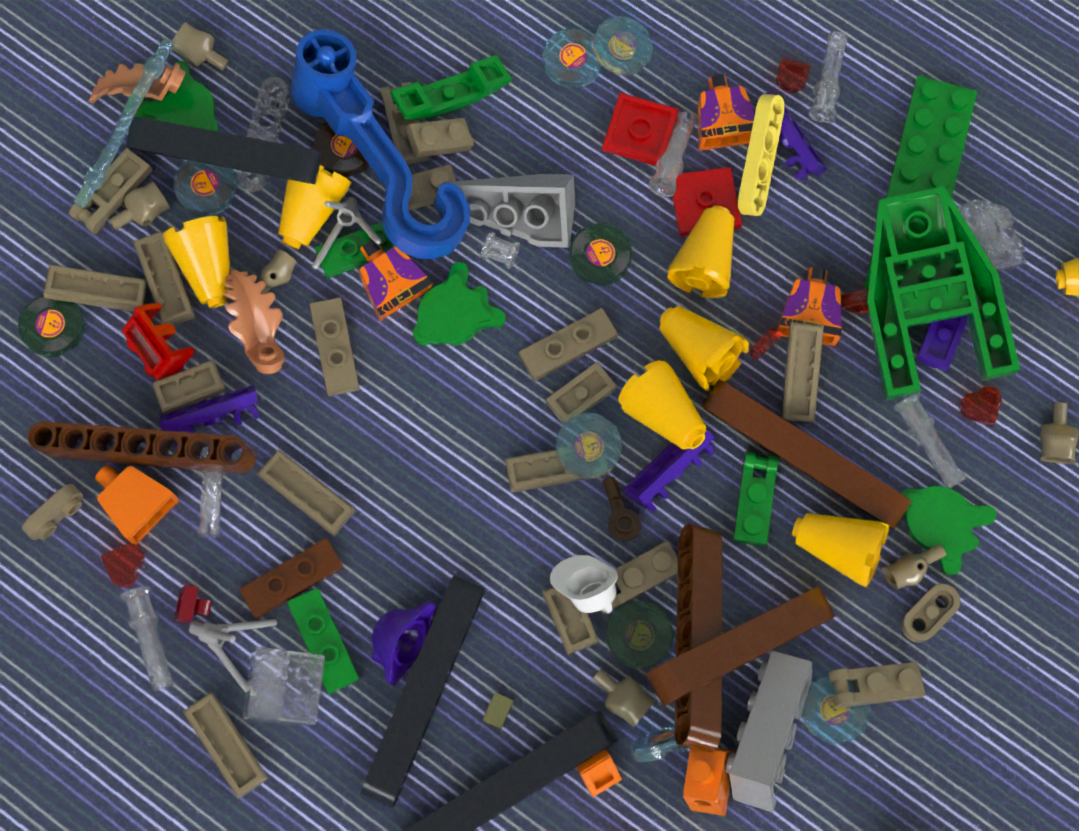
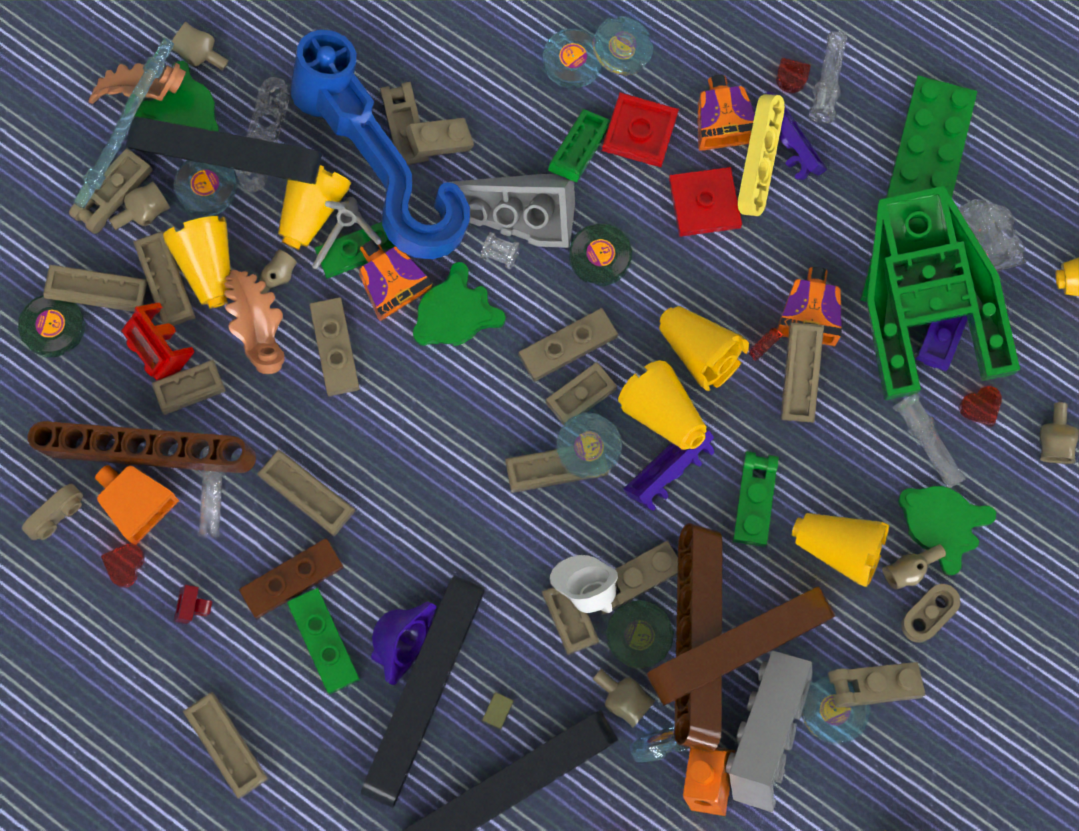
(144, 623): clear pin -> none
(211, 411): dark purple plate -> none
(217, 634): light grey plant -> none
(283, 686): clear slope -> none
(338, 153): dark brown tile -> none
(427, 184): dark tan plate -> none
(452, 92): green slope -> none
(579, 145): none -> green plate
(598, 772): orange tile -> none
(624, 522): dark brown plate -> none
(670, 164): clear pin -> none
(706, 255): yellow cone -> none
(806, 454): reddish brown beam -> none
(855, 301): clear red tile -> none

